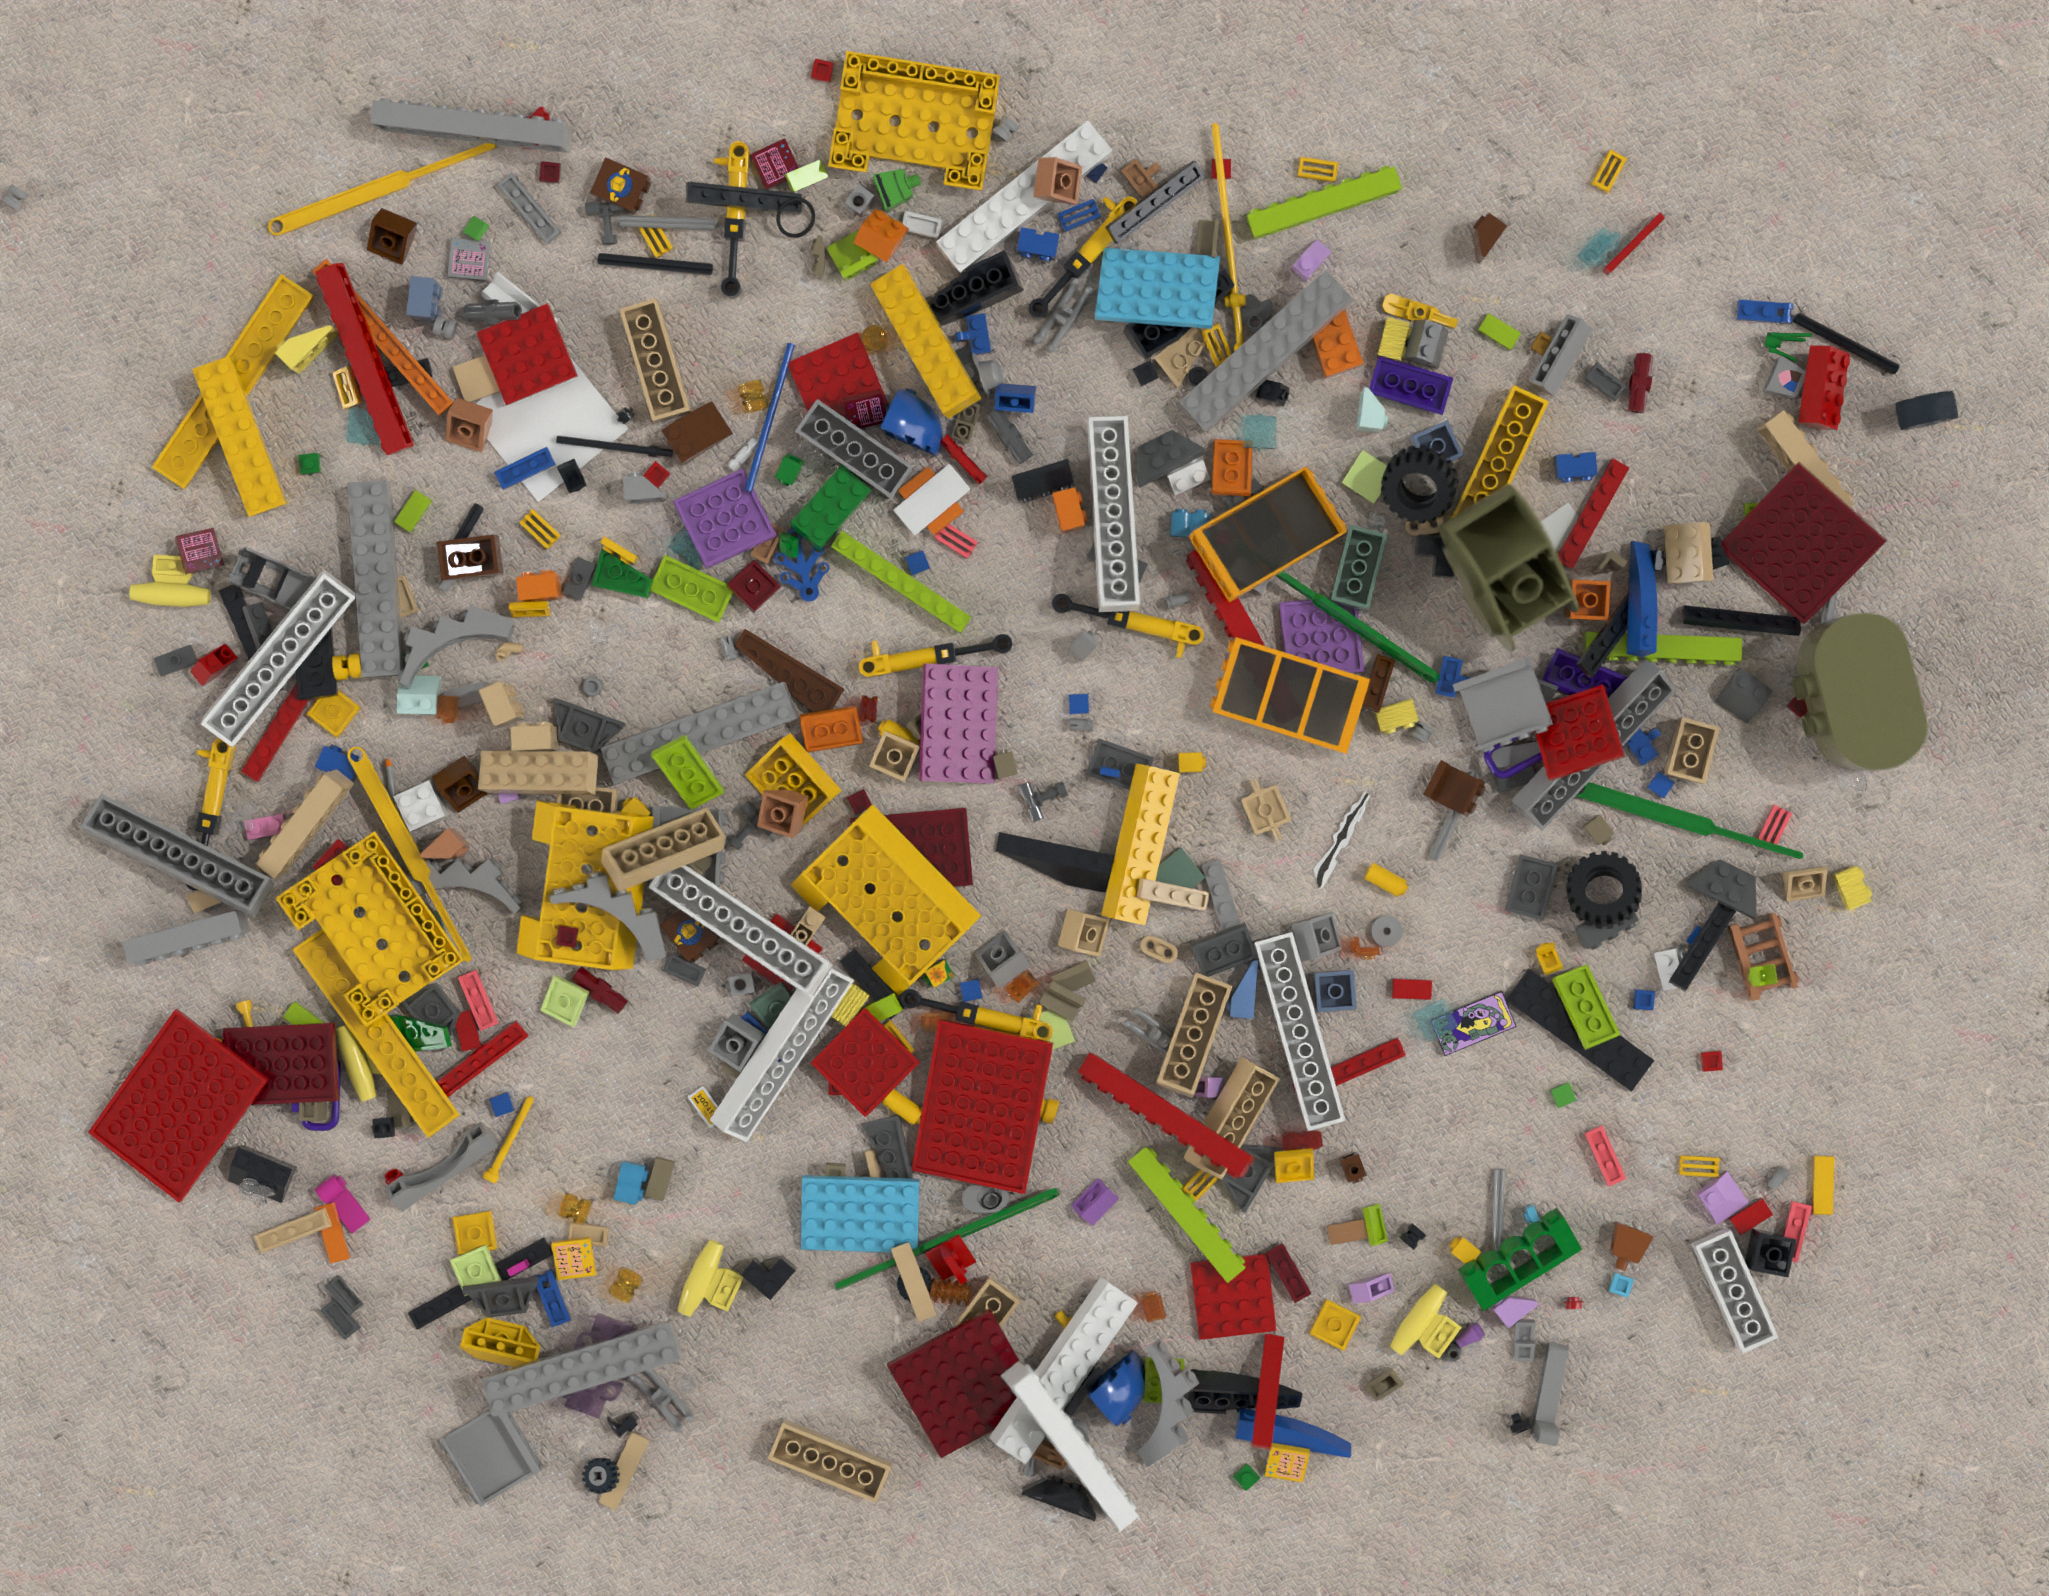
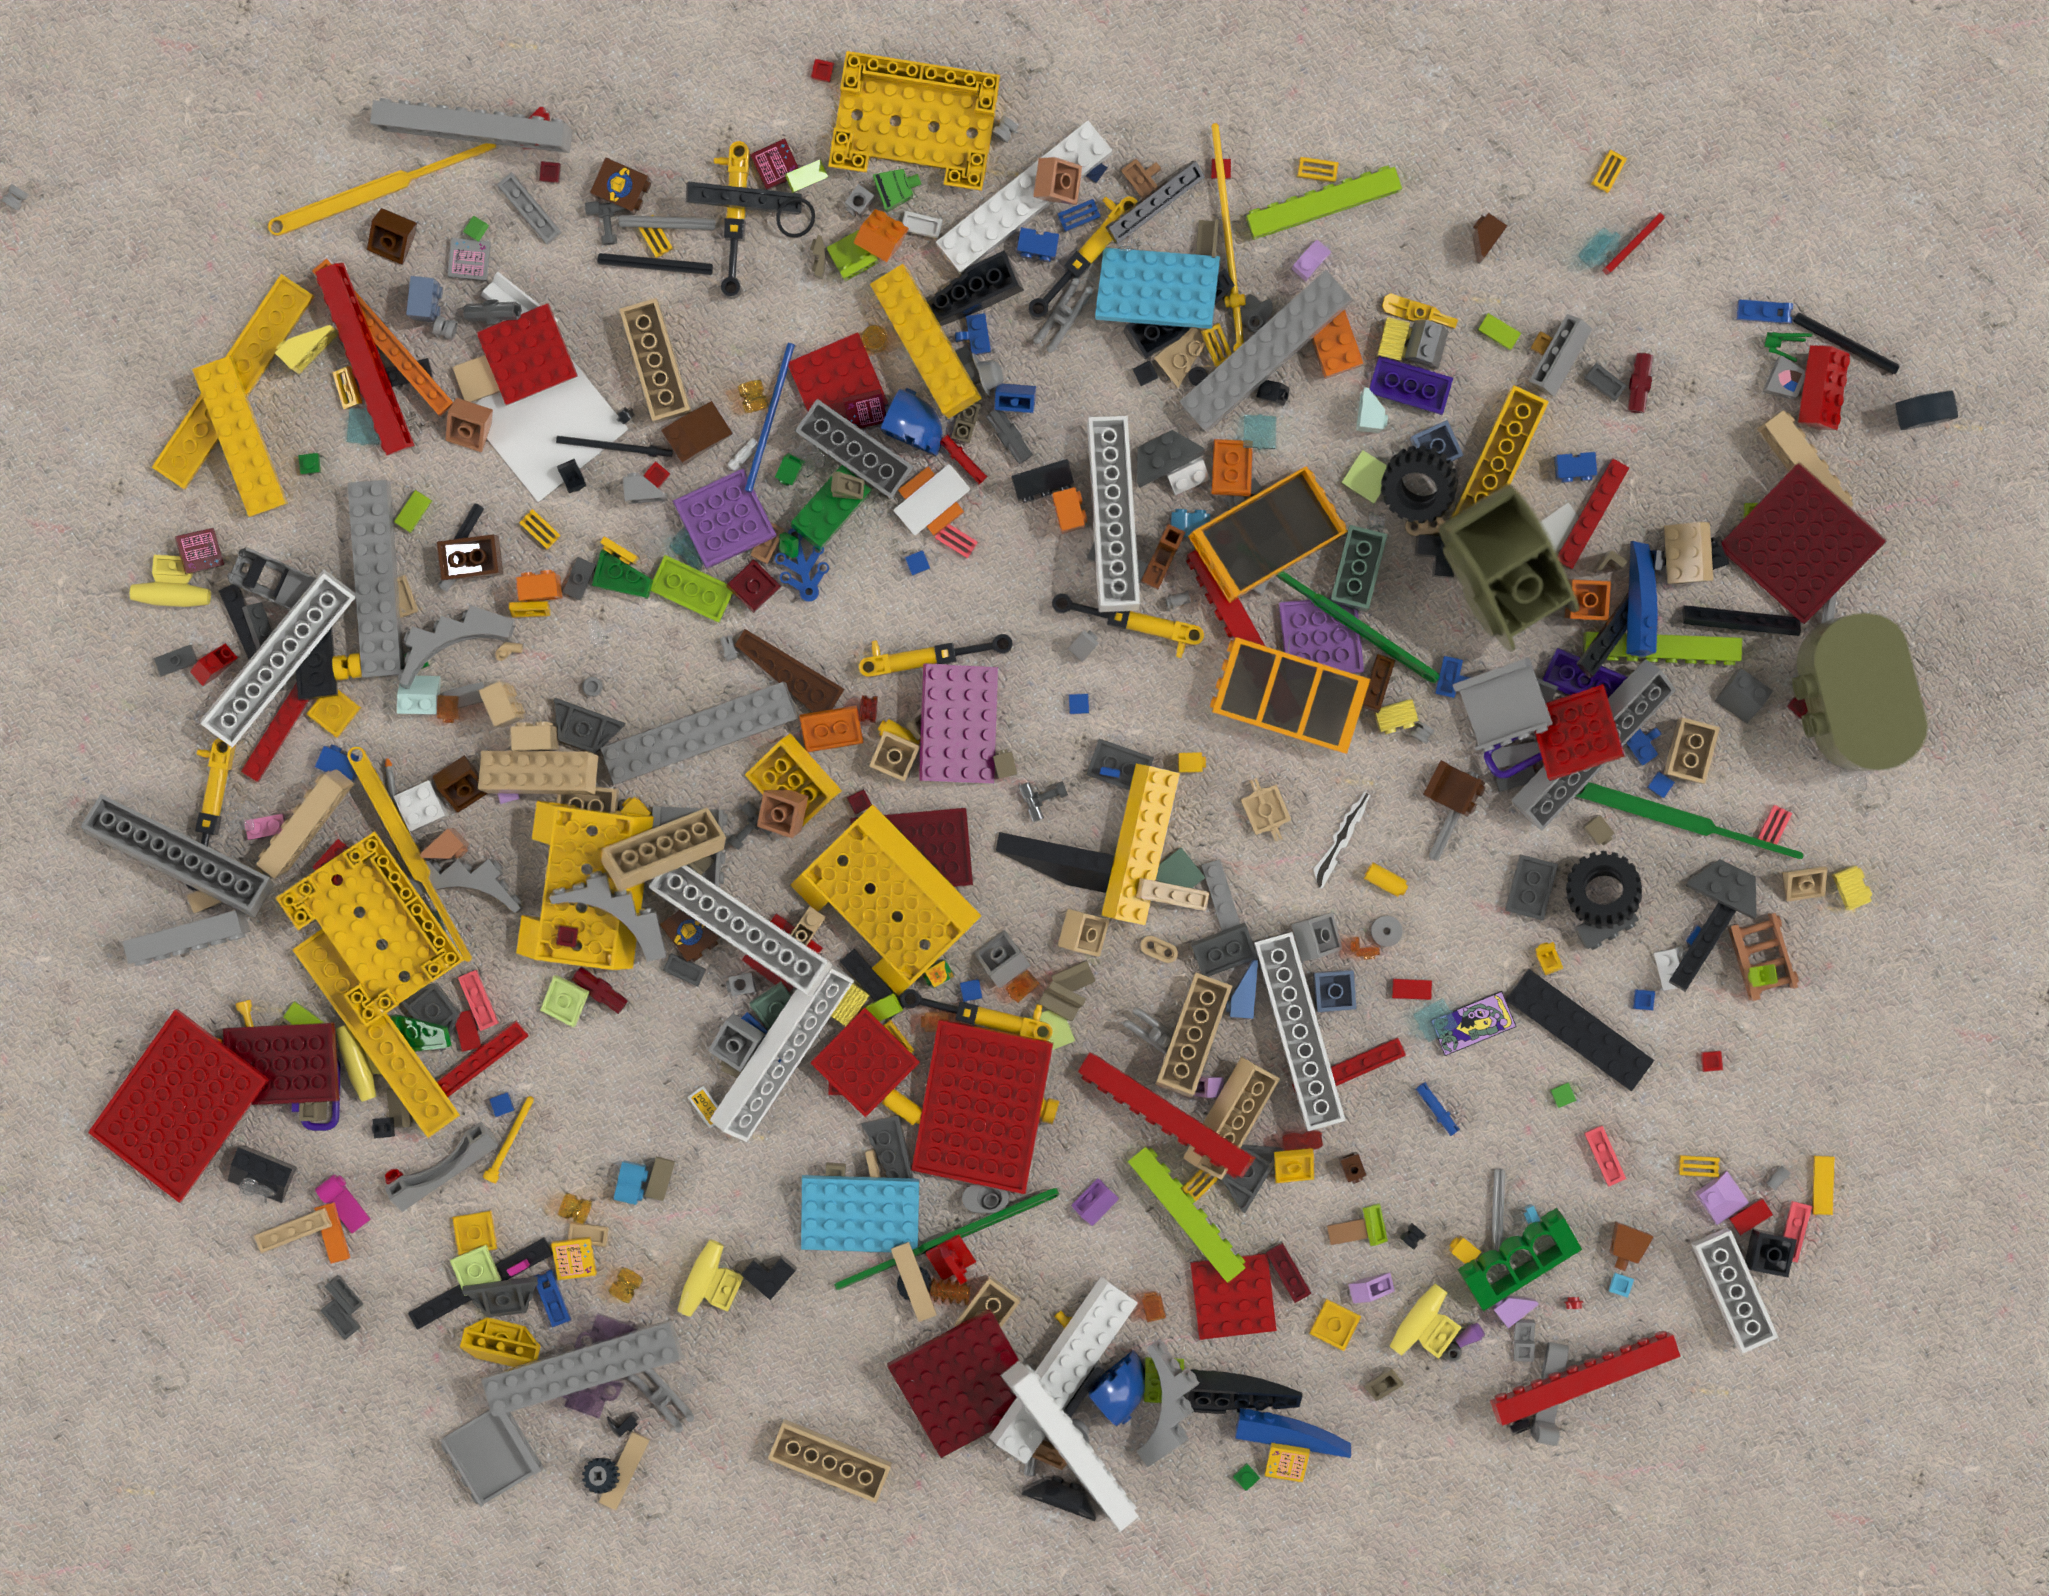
(525, 468): blue plate -> none
(688, 772): lime plate -> none
(847, 486): none -> dark tan slope
(901, 582): lime brick -> none
(1081, 724): light grey pin -> none
(1163, 556): none -> dark orange arch
(1267, 1391): red tile -> none
(1442, 1115): none -> blue pin
(1585, 1377): none -> red brick
(1586, 1006): lime plate -> none

